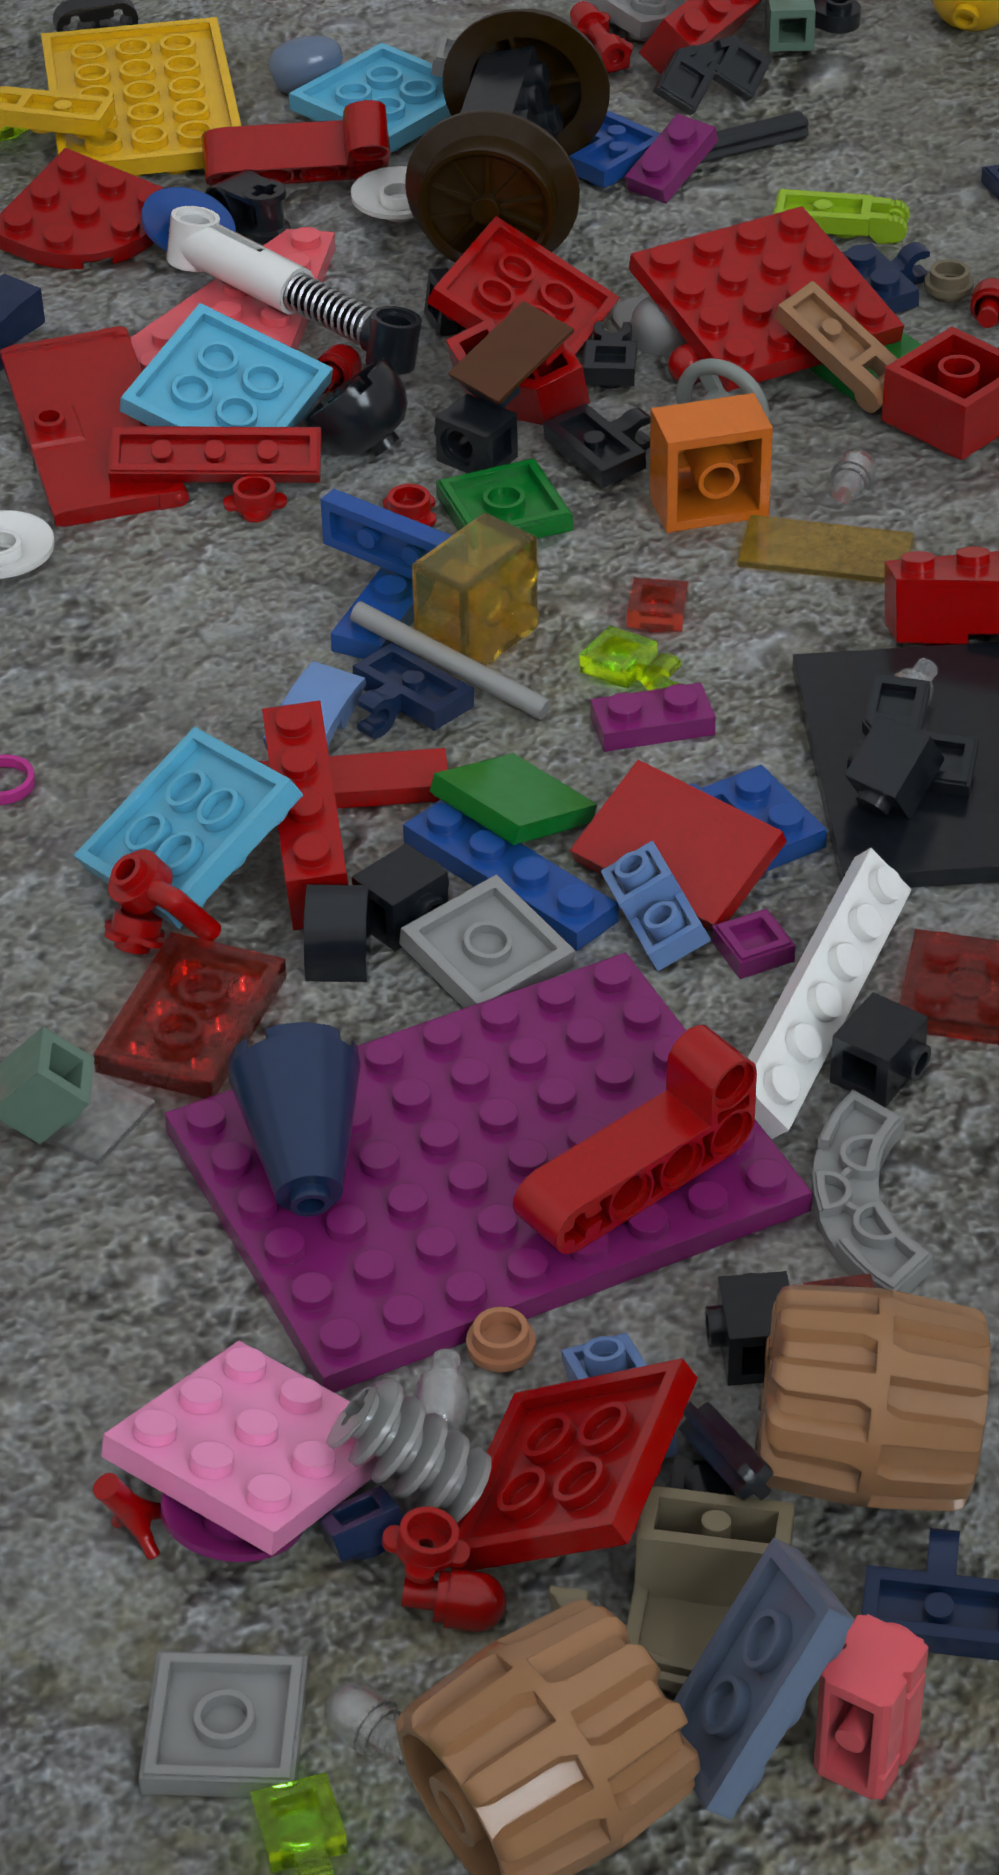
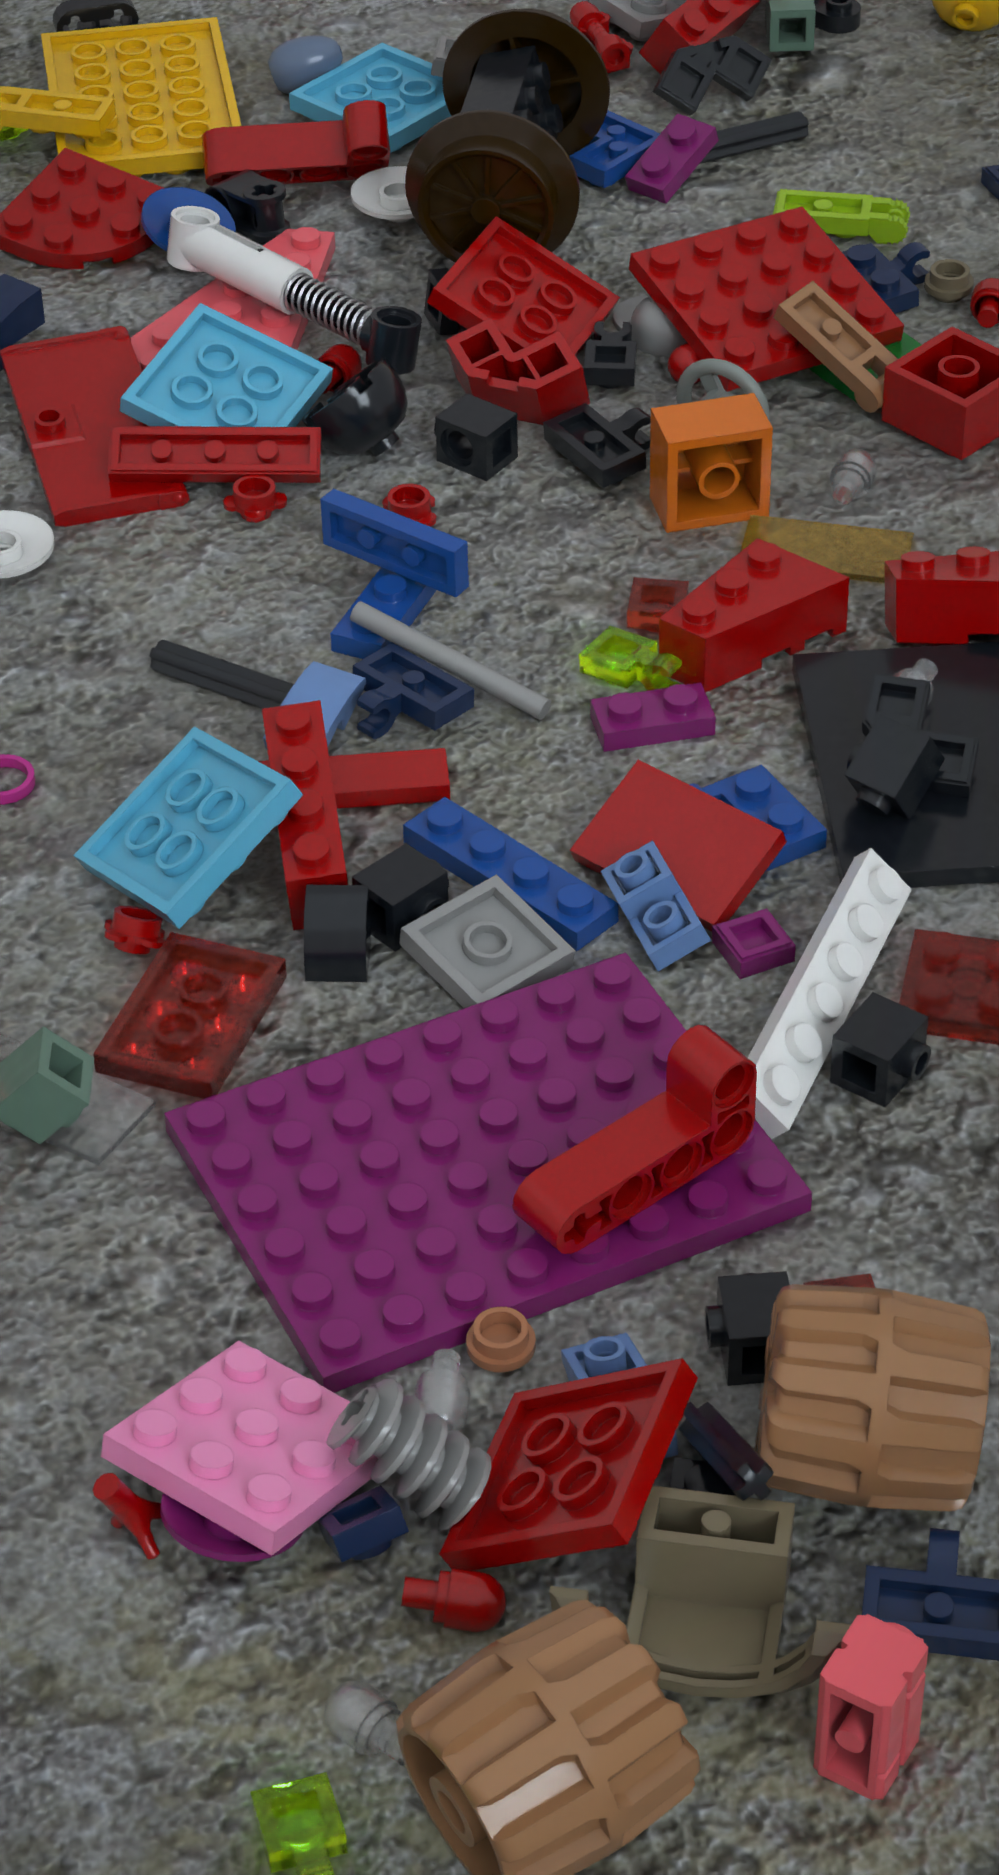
(144, 881): red plate -> none
(218, 675): none -> black axle
(223, 1723): light grey tile -> none
(299, 1110): dark blue cone -> none
(427, 1528): red plate -> none
(478, 589): clear yellow brick -> none
(511, 354): reddish brown piece -> none
(511, 492): green tile -> none
(513, 798): green tile -> none
(751, 611): none -> red wedge
(759, 1674): sand blue plate -> none
(849, 1200): light grey tile -> none

